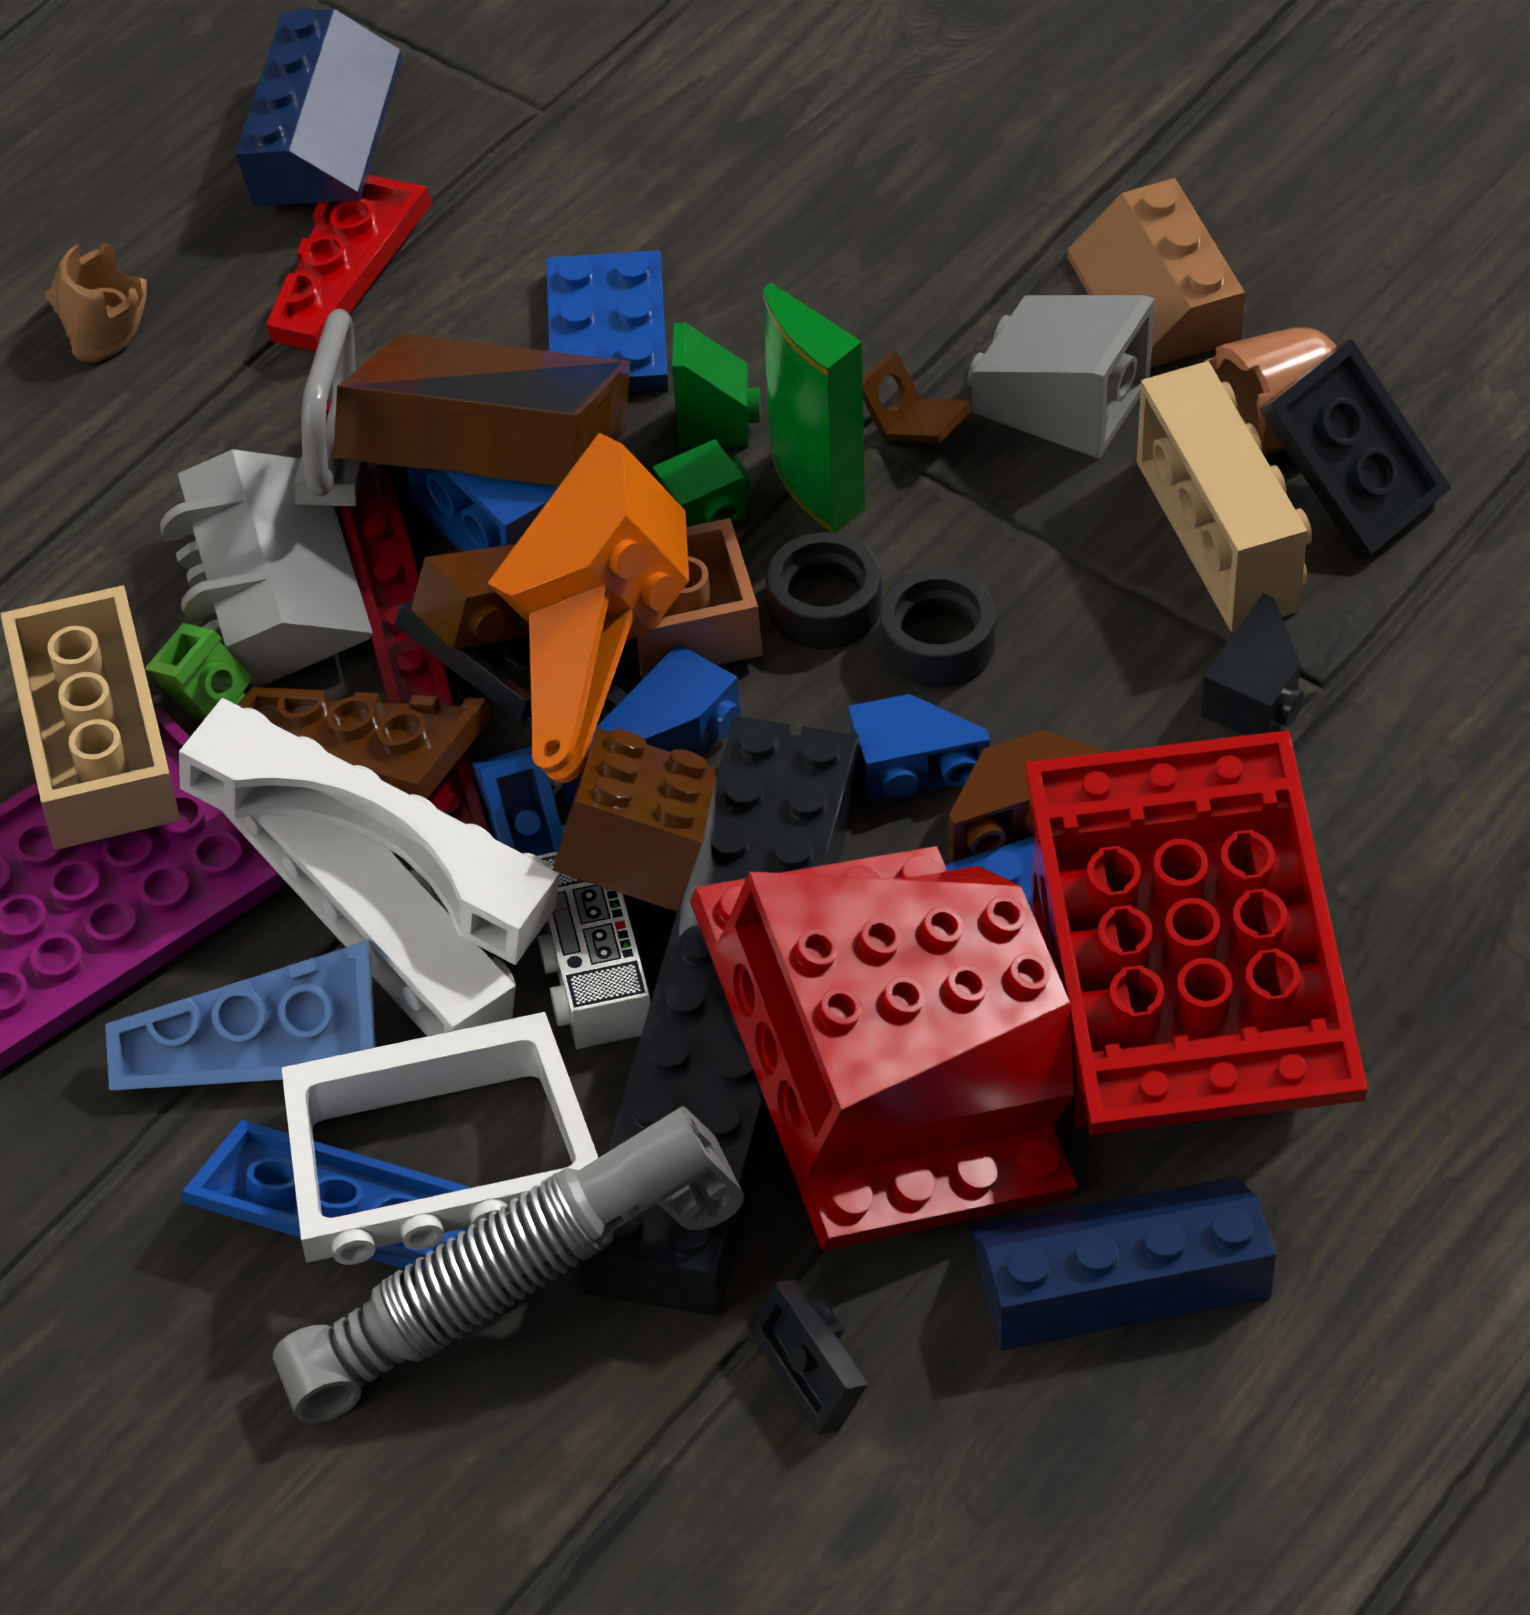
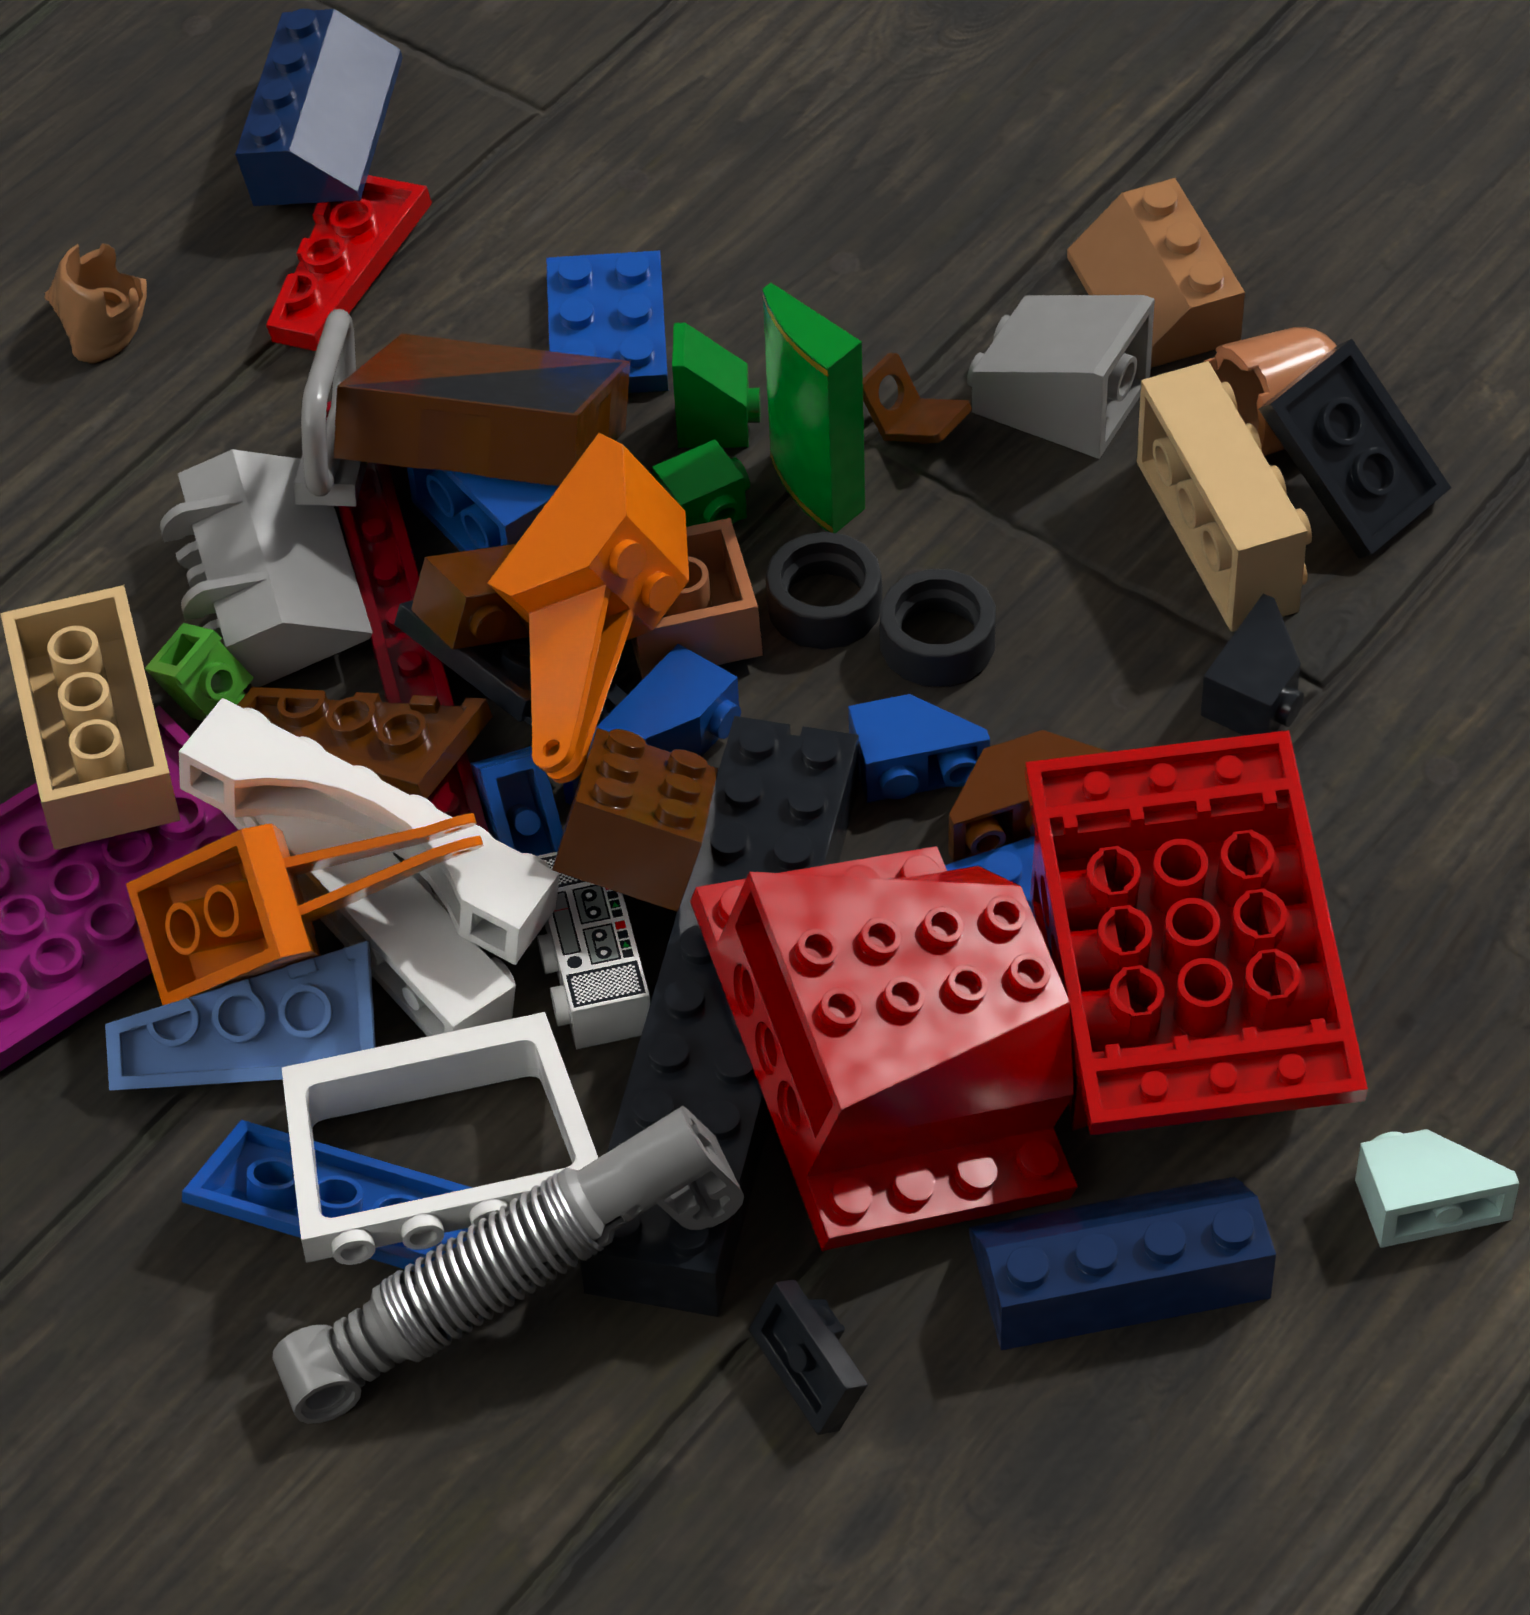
(240, 907): none -> orange slope
(1430, 1187): none -> light aqua slope

